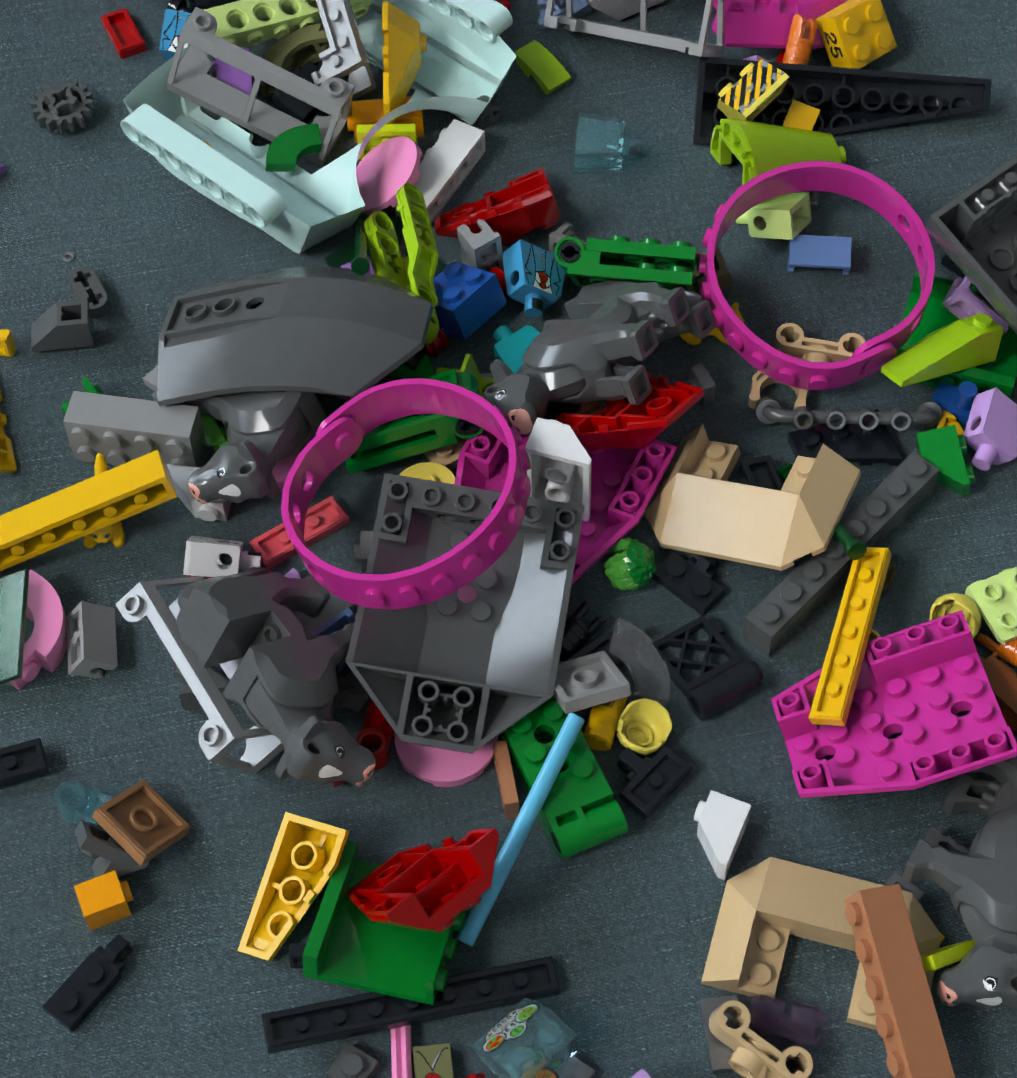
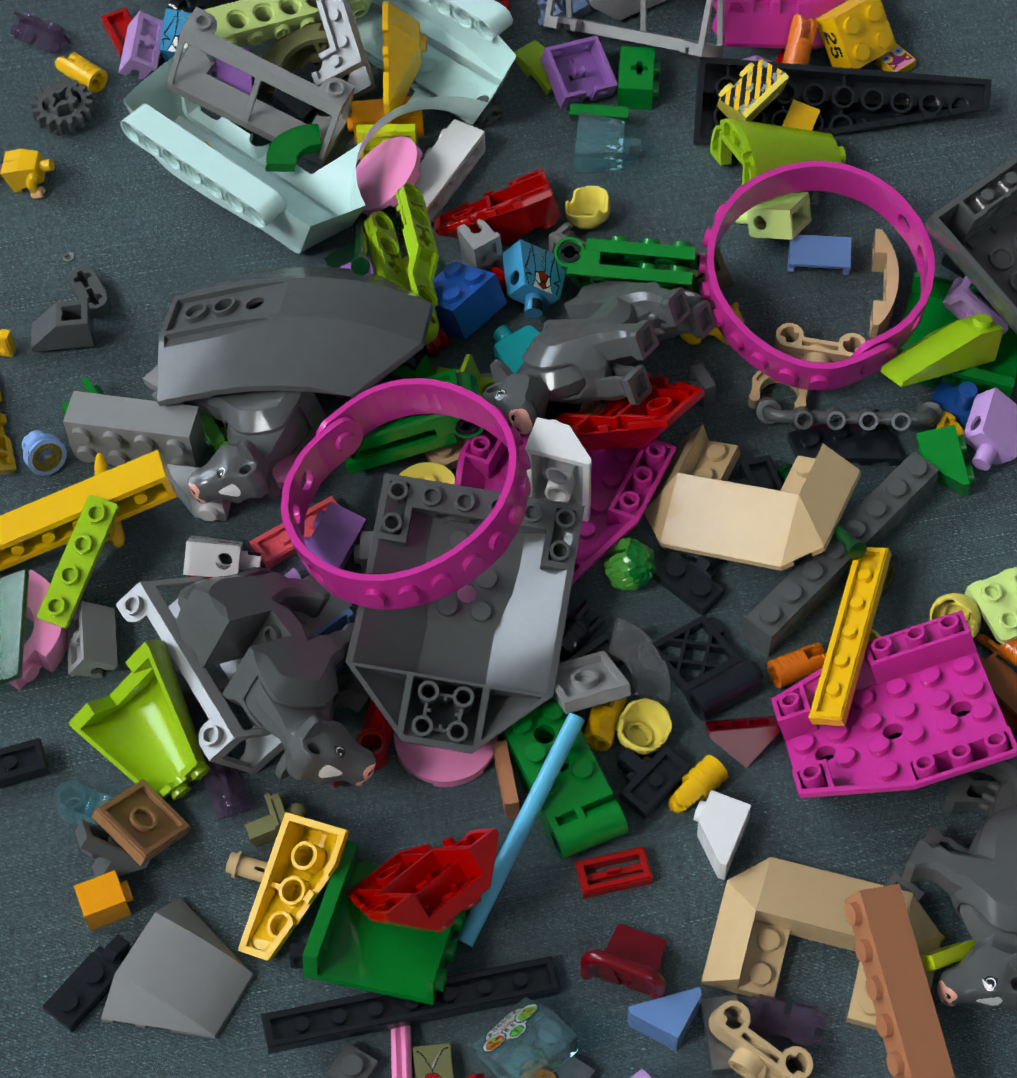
(26, 169): none -> yellow piece
(43, 452): none -> light blue piece
(49, 36): none -> clear purple hinge
(78, 561): none -> lime bracket
(83, 71): none -> yellow hinge
(141, 45): none -> lavender hinge
(147, 725): none -> lime cone
(177, 977): none -> light grey wedge
(225, 790): none -> clear purple hinge
(245, 866): none -> tan pin
(267, 828): none -> olive piece
(335, 535): none -> medium lavender brick
(575, 60): none -> medium lavender piece
(588, 207): none -> light yellow hair
(615, 112): none -> green tile
(617, 884): none -> red tile
(629, 960): none -> dark red piece
(637, 76): none -> green brick
(666, 1017): none -> medium blue slope
(698, 783): none -> yellow hinge
(743, 736): none -> slope
(796, 665): none -> orange hinge
(884, 261): none -> tan slope
(896, 60): none -> tile

